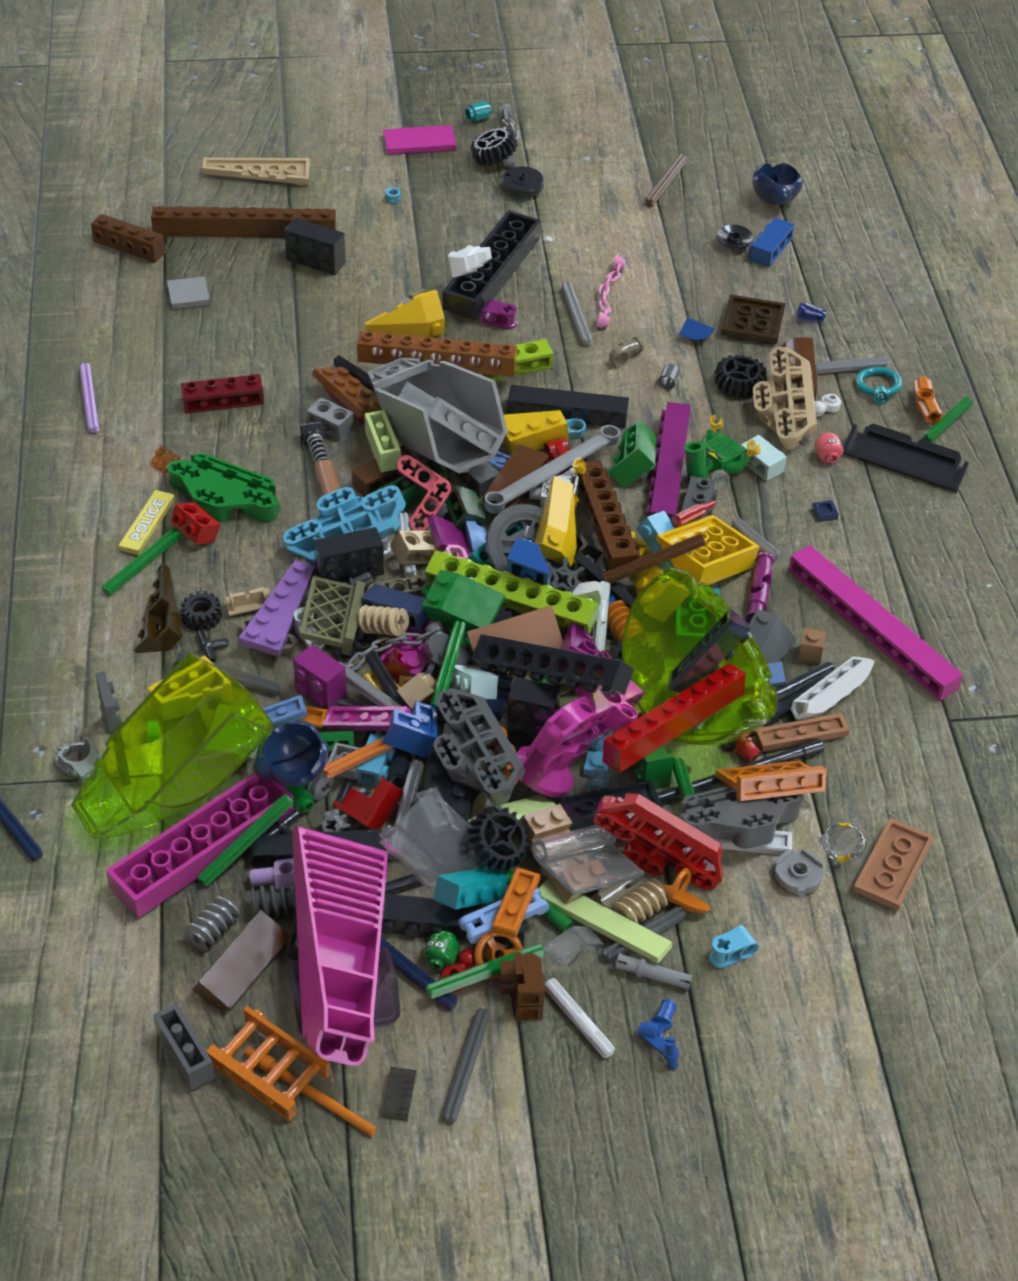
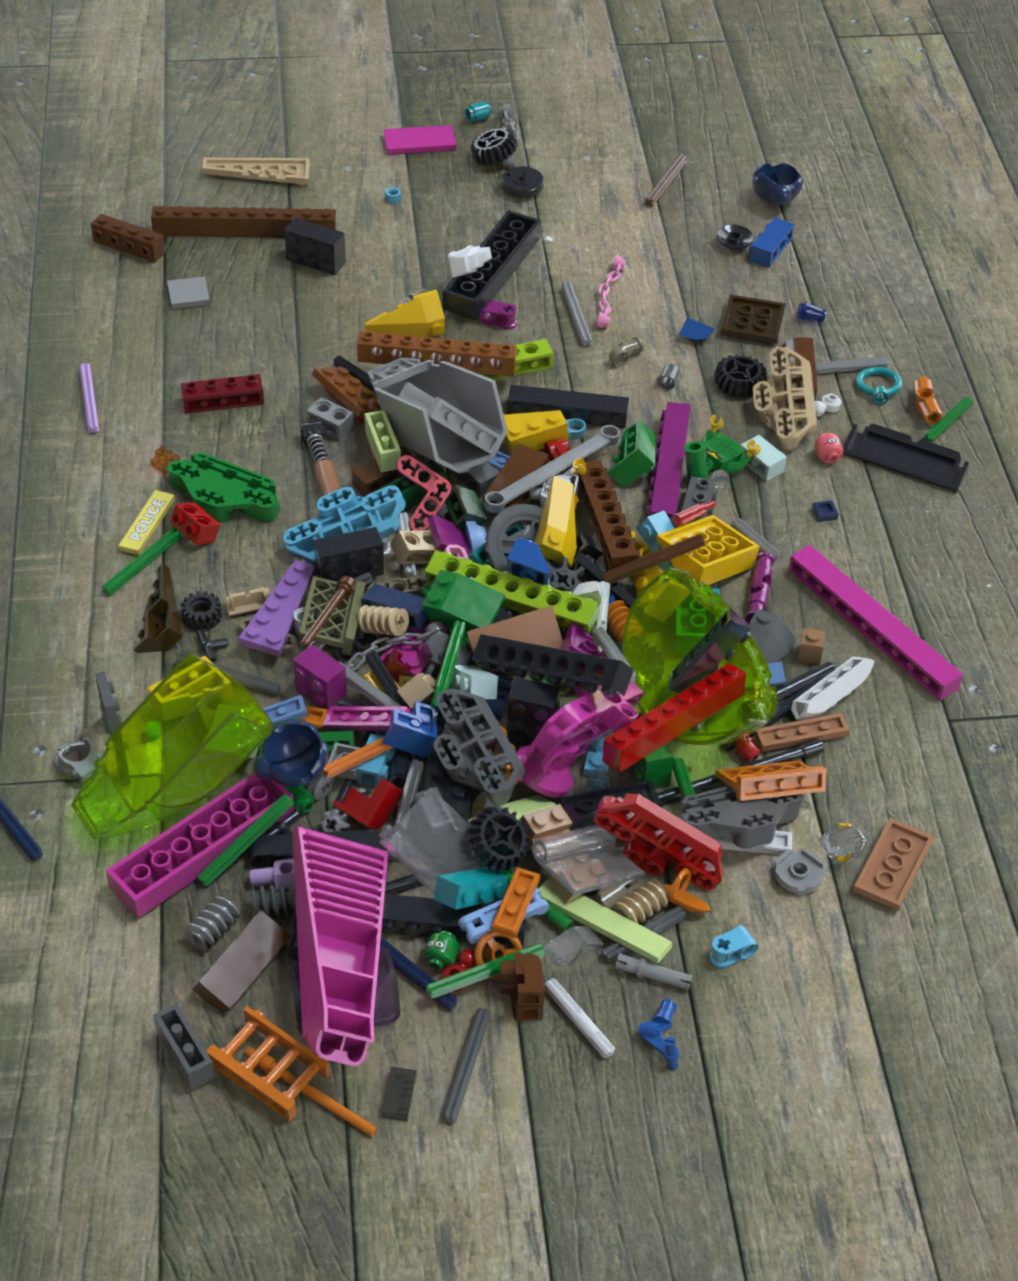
(344, 587): none -> reddish brown piece
(609, 647): none -> light grey axle

